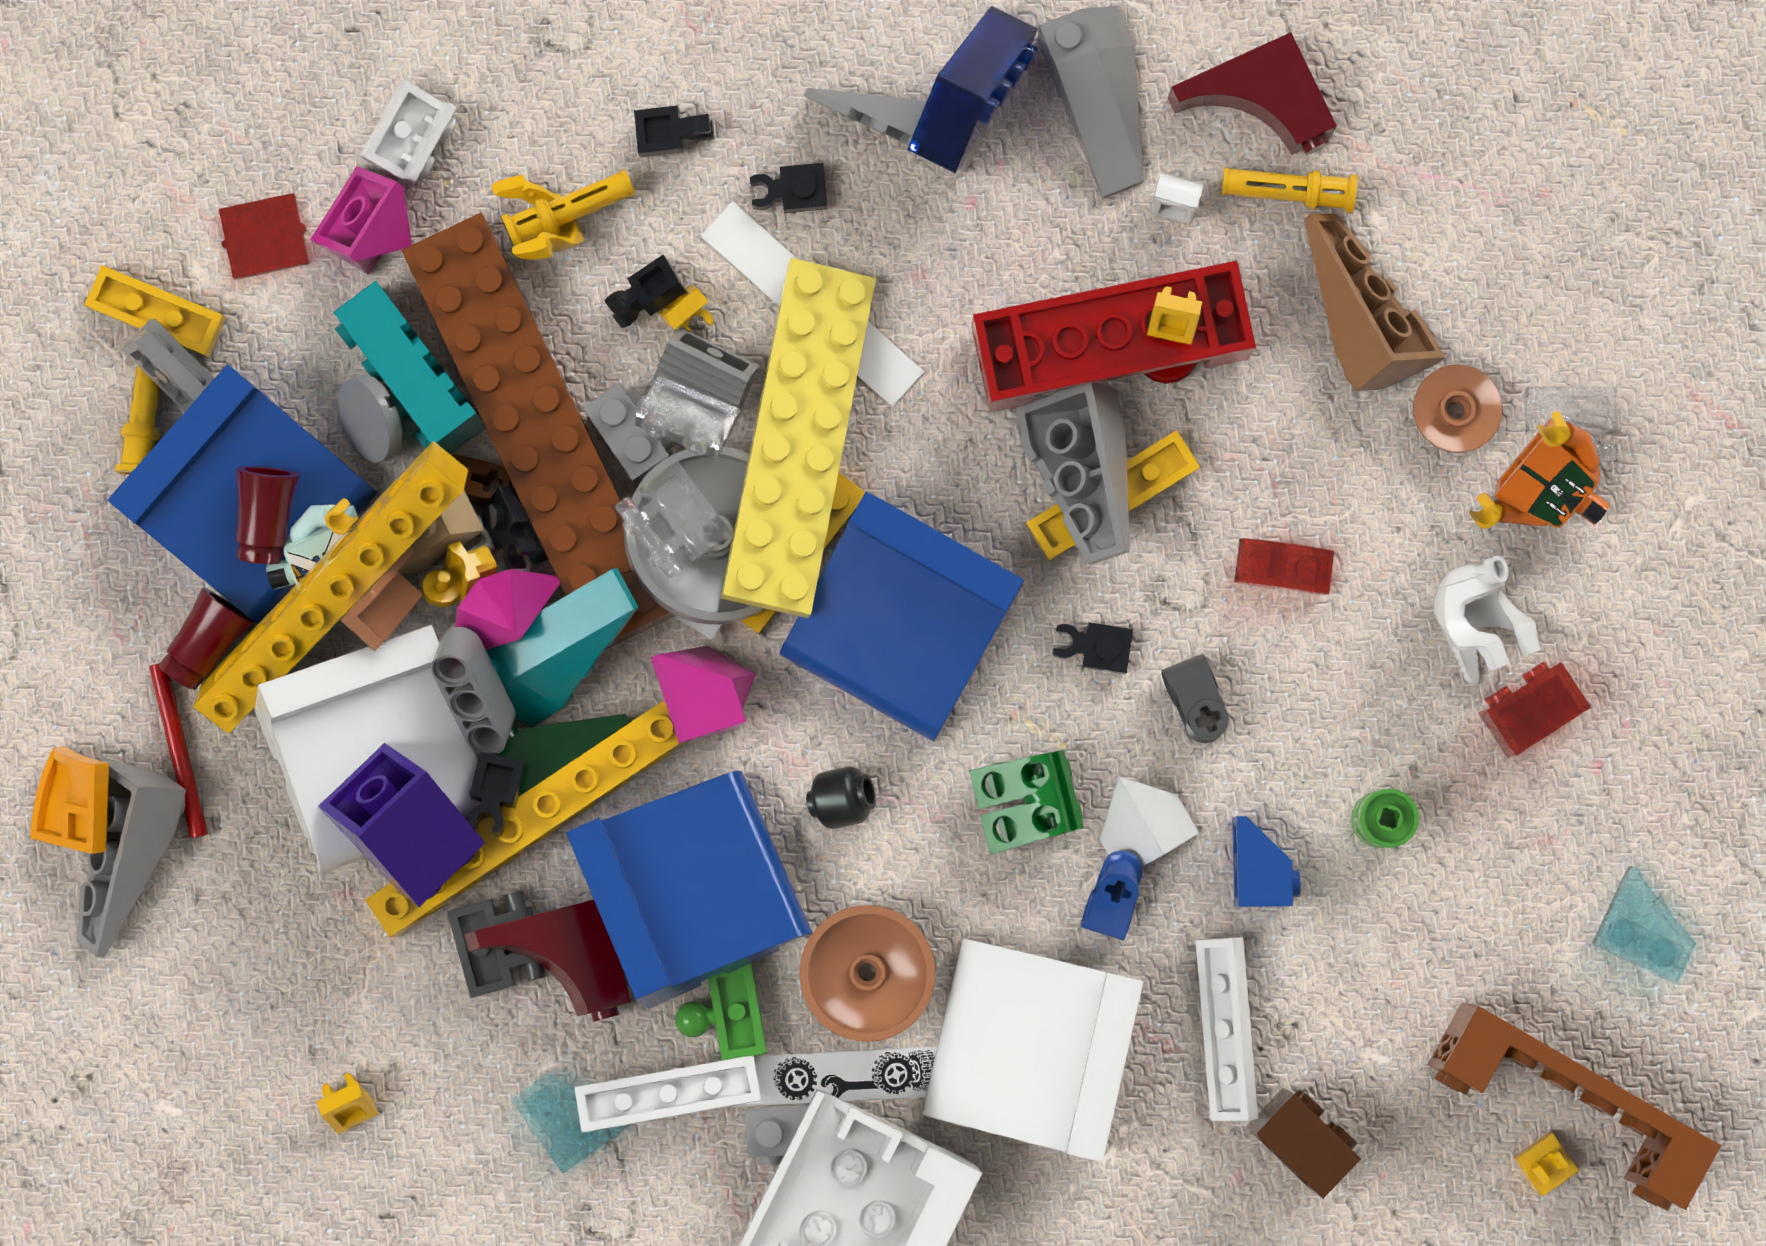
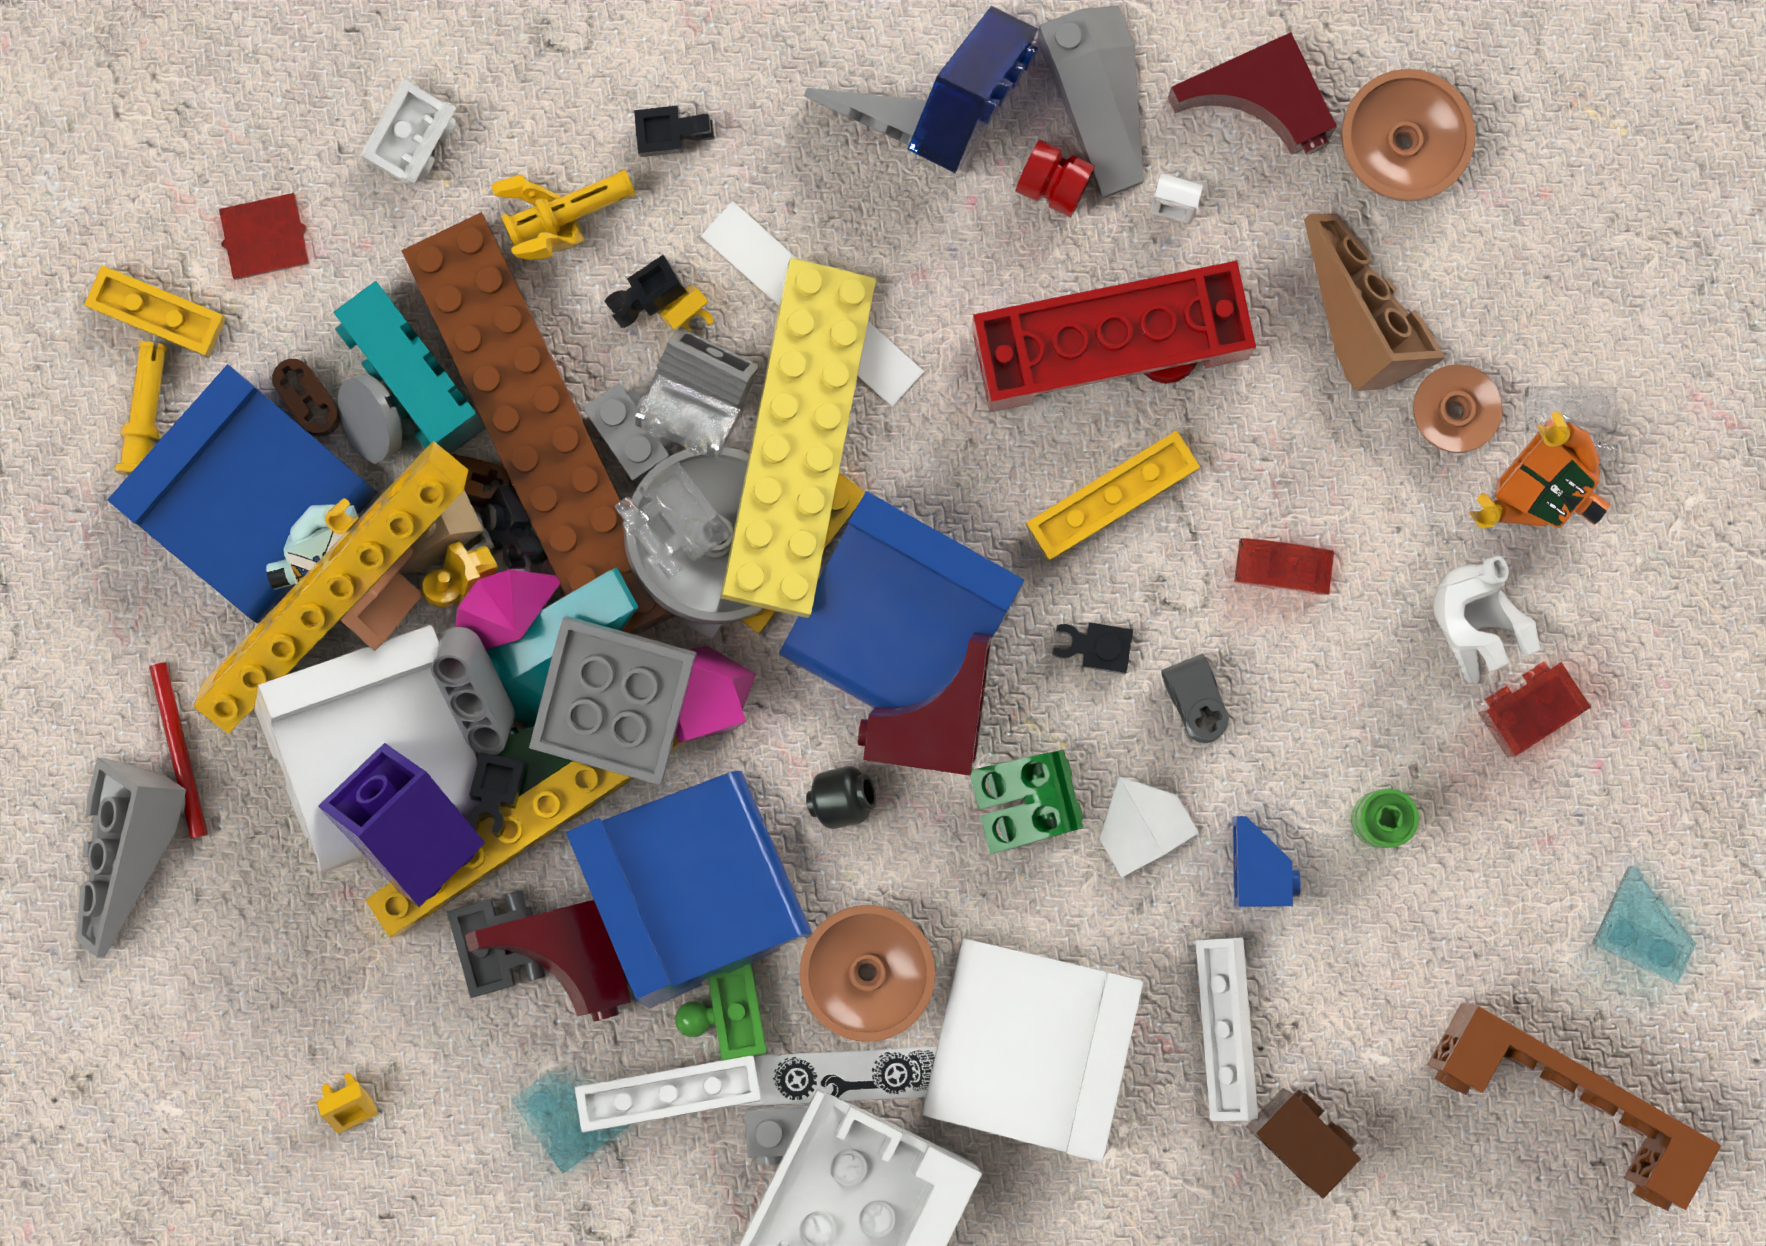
(72, 802): light orange plate -> none
(168, 363): light grey bracket -> none
(204, 639): dark red plant -> none
(263, 512): dark red plant -> none
(297, 402): none -> reddish brown beam
(365, 220): dark pink slope -> none
(612, 700): none -> light grey plate
(800, 189): black plate -> none
(939, 730): none -> dark red arch
(1055, 178): none -> red wheel
(1081, 455): light grey wedge -> none
(1114, 895): blue piece -> none
(1174, 316): yellow tile -> none
(1235, 184): yellow pin -> none
(1426, 113): none -> nougat dish
(1546, 1164): yellow tile -> none

